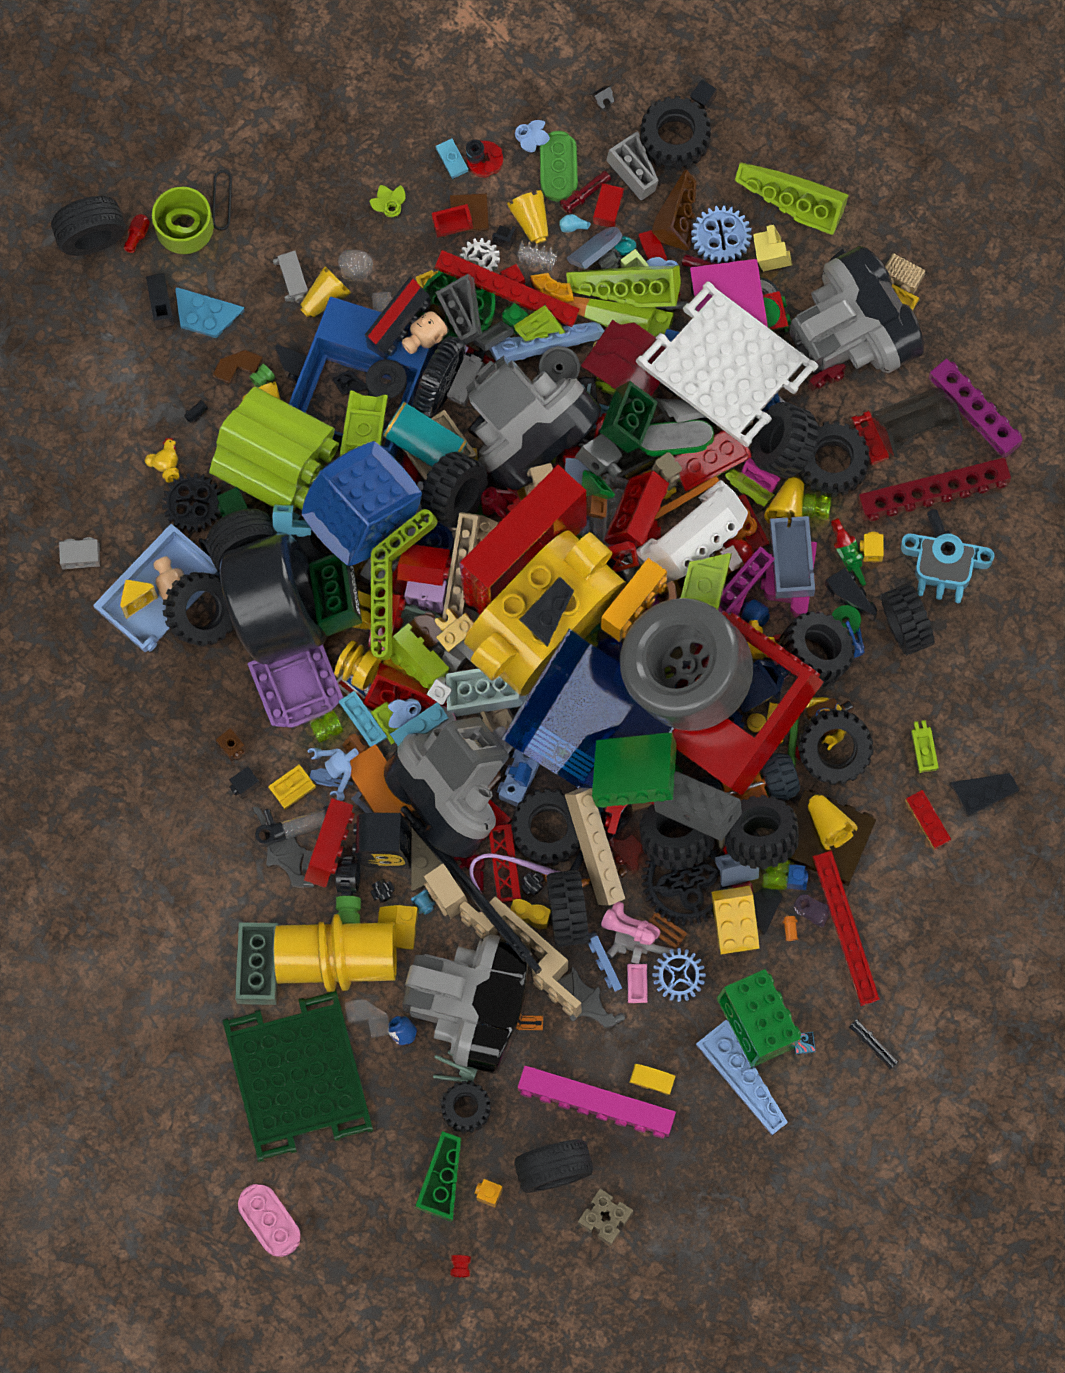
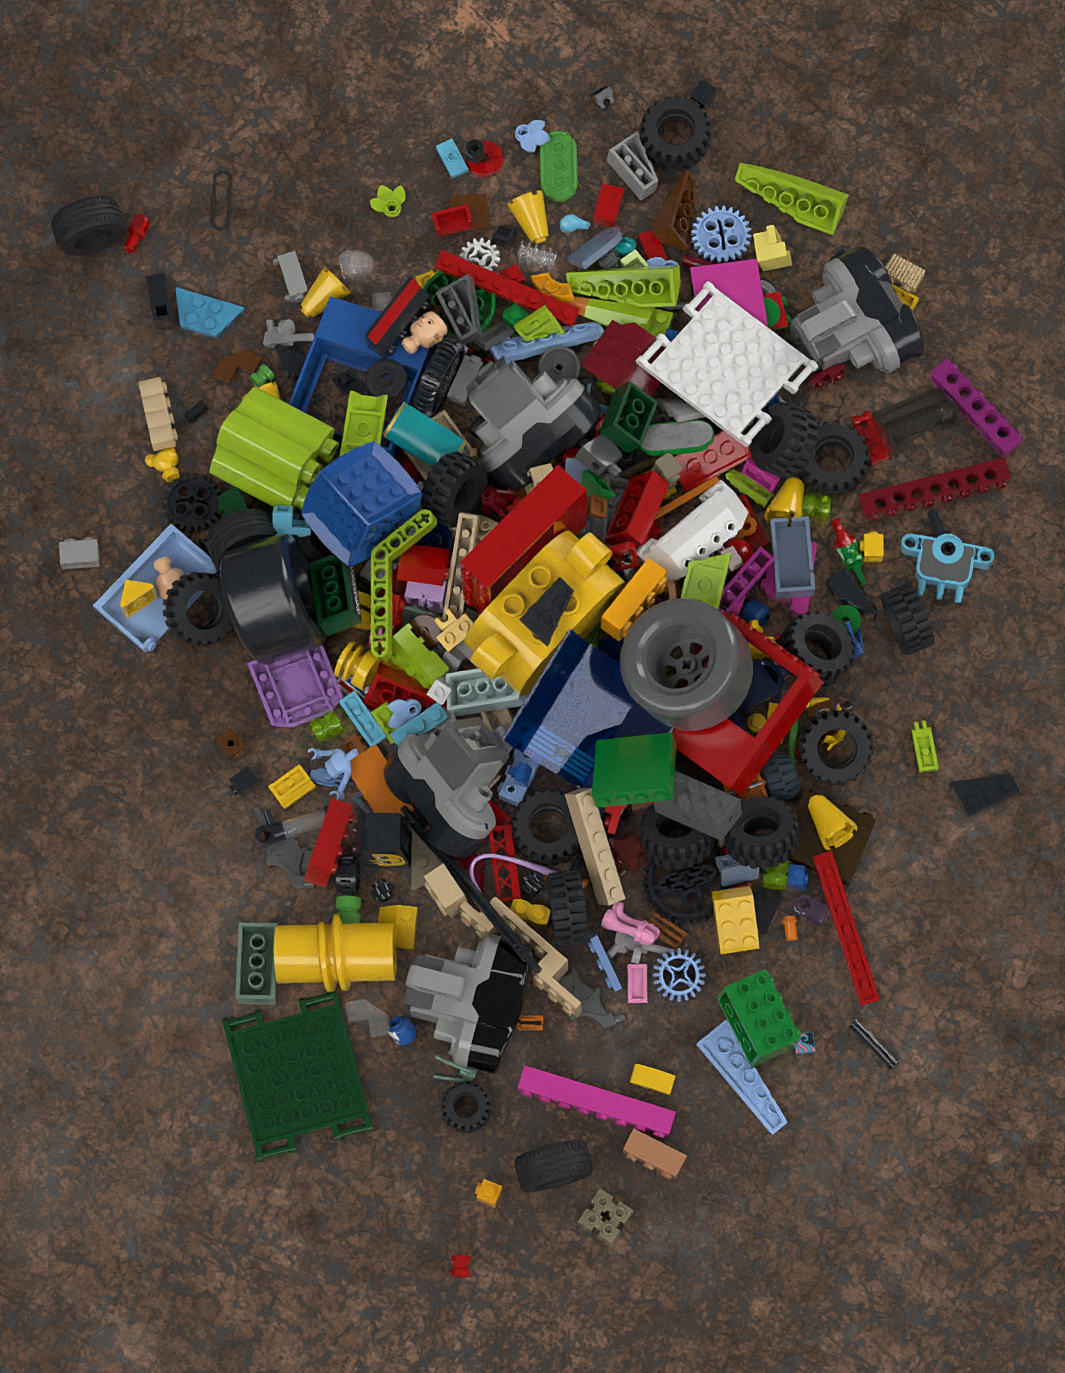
(157, 414): none -> tan brick
(179, 203): lime piece -> none
(269, 1220): bright pink tile -> none
(283, 334): none -> light grey piece
(423, 902): dark azure brick -> none
(440, 1181): green wedge -> none
(577, 196): dark red pin -> none
(654, 1154): none -> nougat brick
(928, 819): red plate -> none

